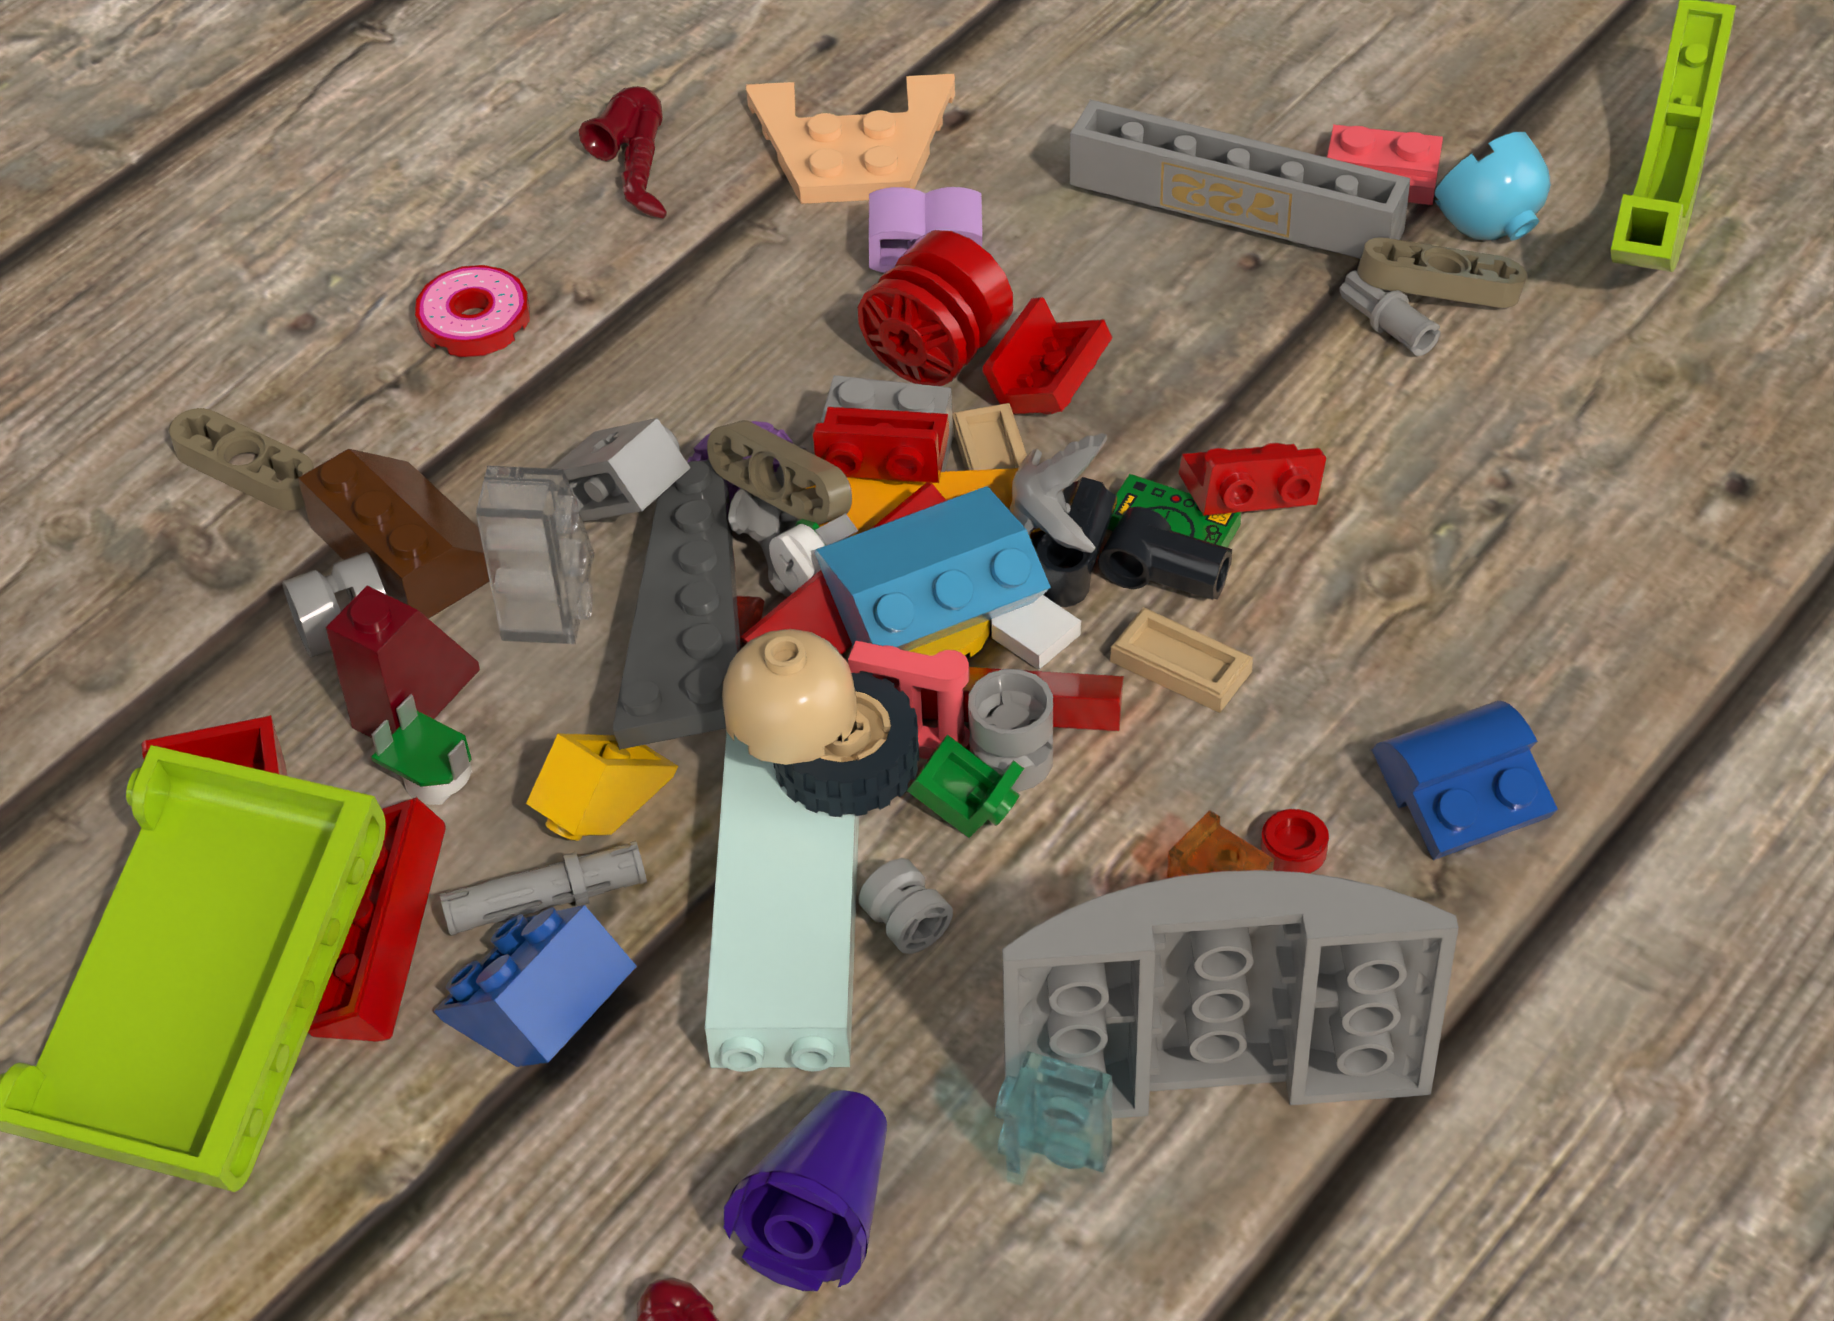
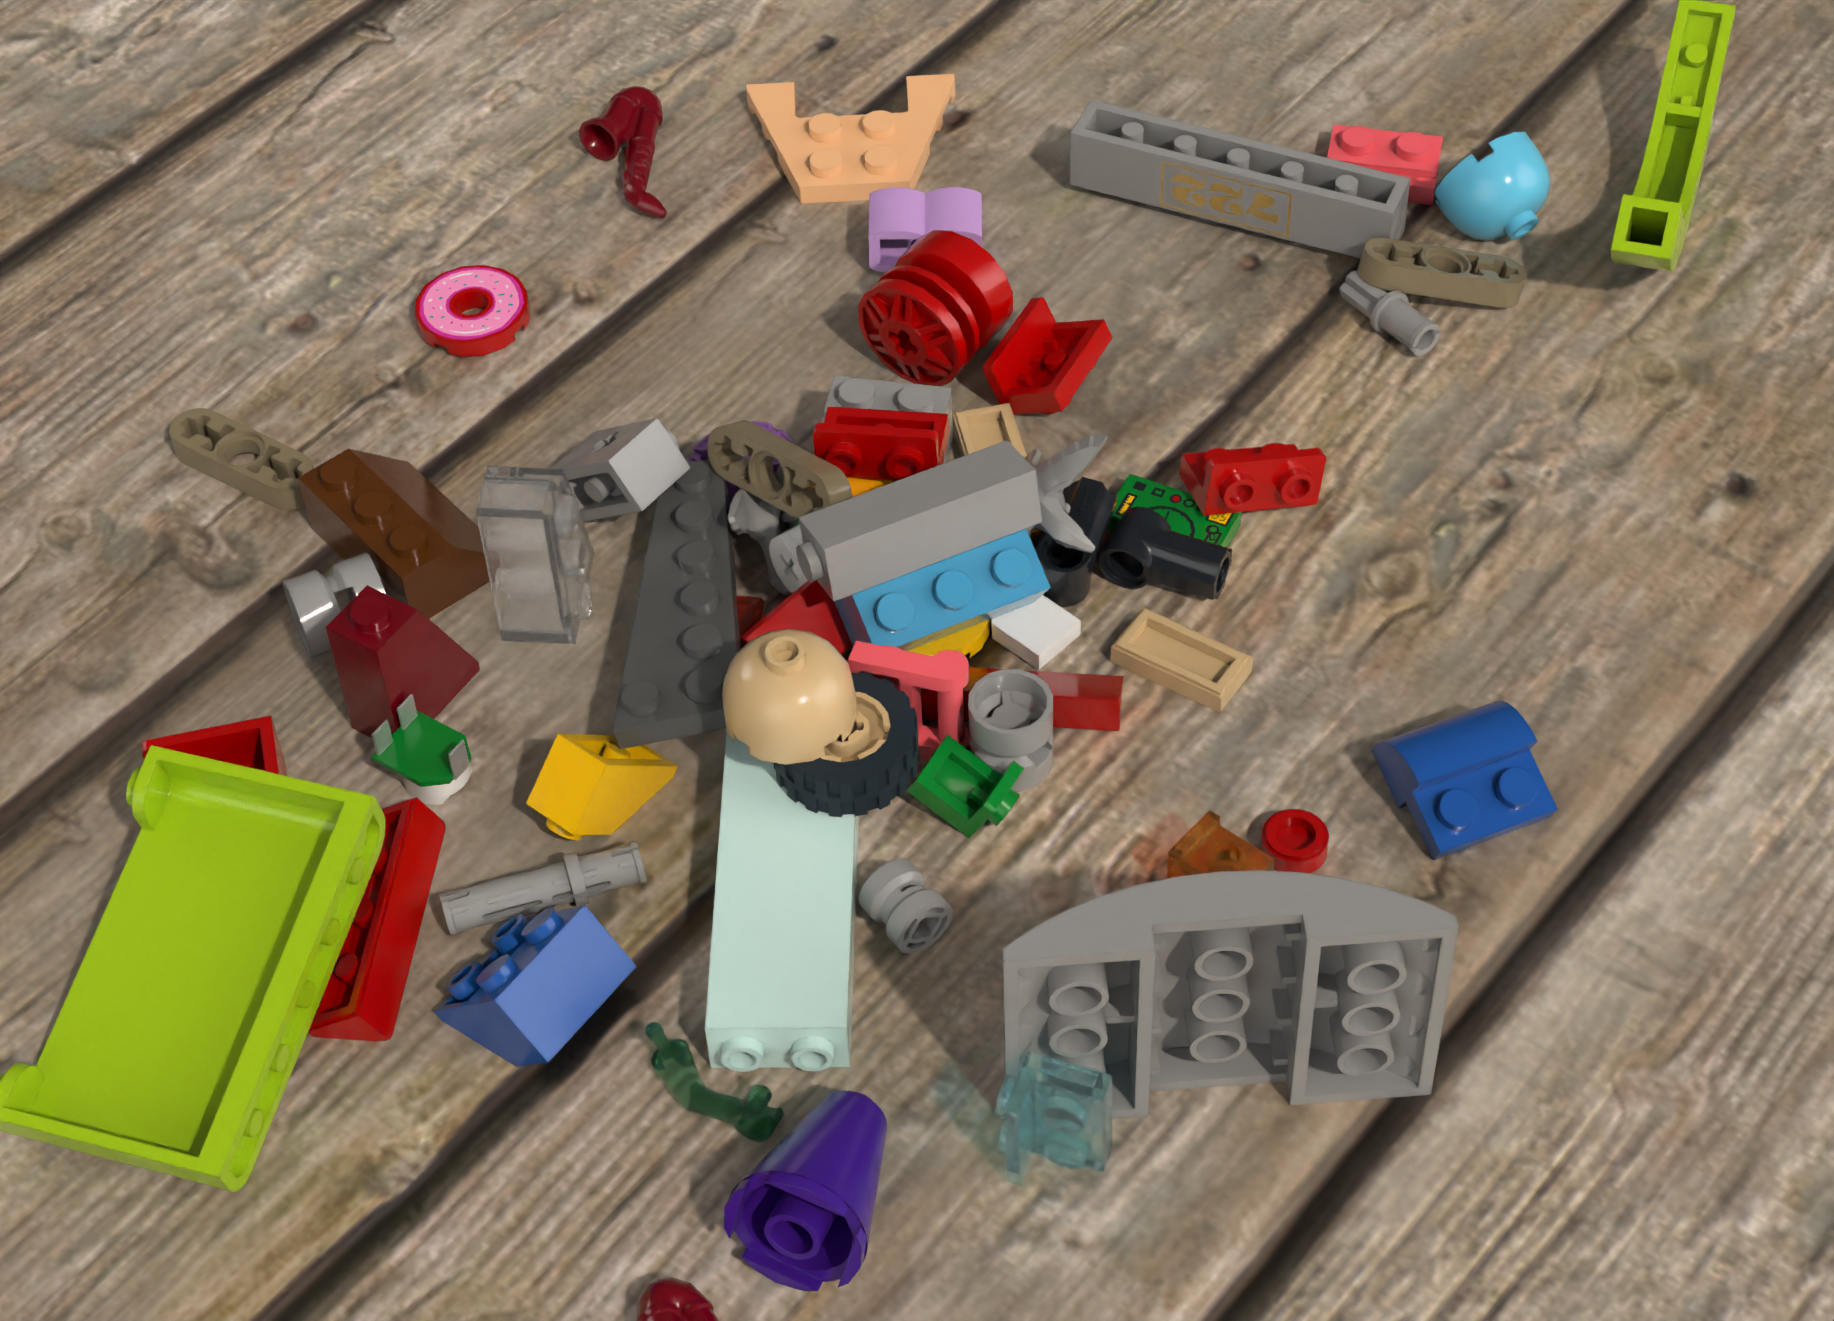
(679, 1072): none -> clear green piece
(919, 520): none -> light grey brick

